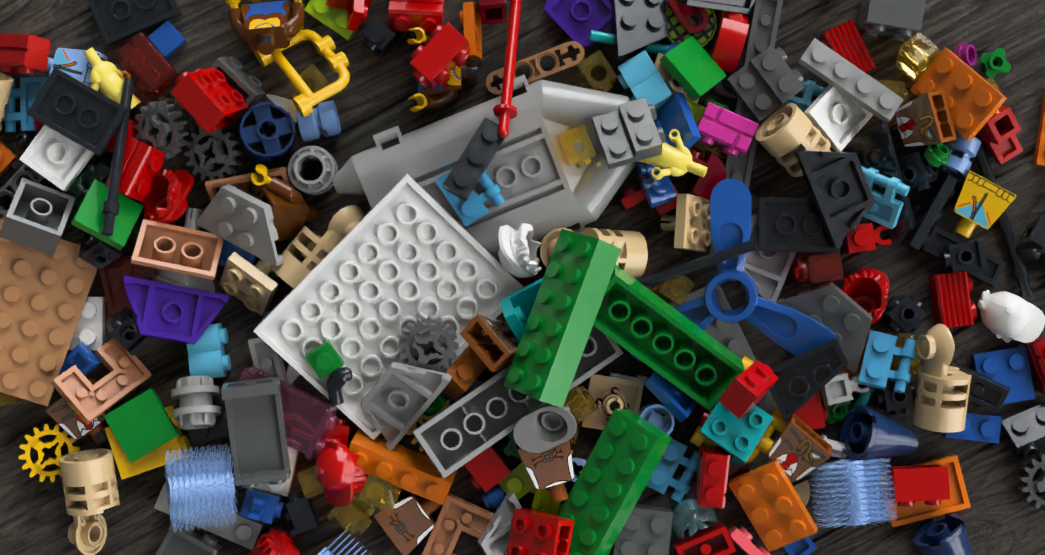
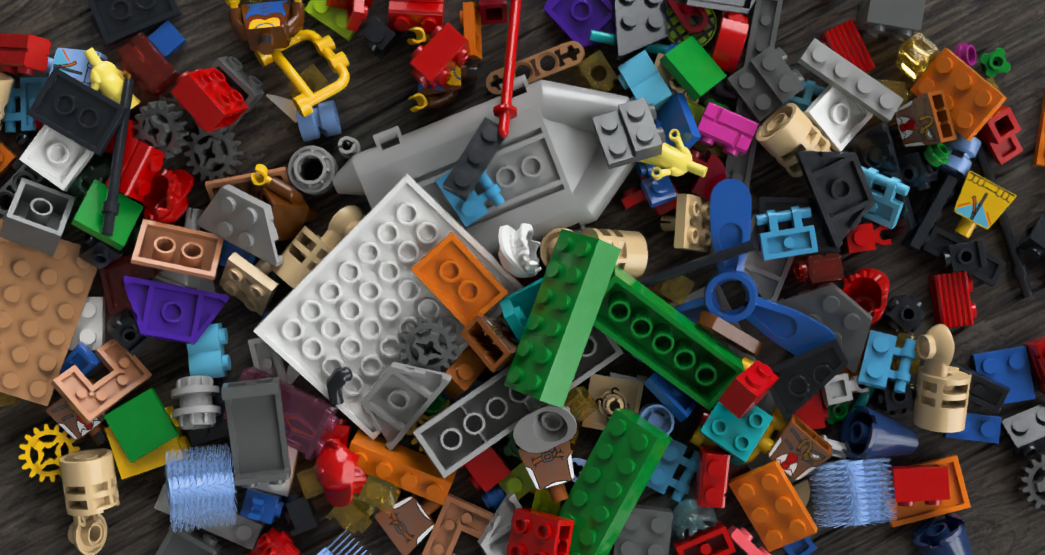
(277, 122): dark blue cylinder -> none
(324, 359): green plate -> none
(344, 145): none -> light grey pin
(459, 279): none -> orange plate
(569, 138): clear yellow brick -> none
(729, 333): none -> reddish brown beam
(786, 242): none -> dark azure plate
(1011, 316): white hair -> none

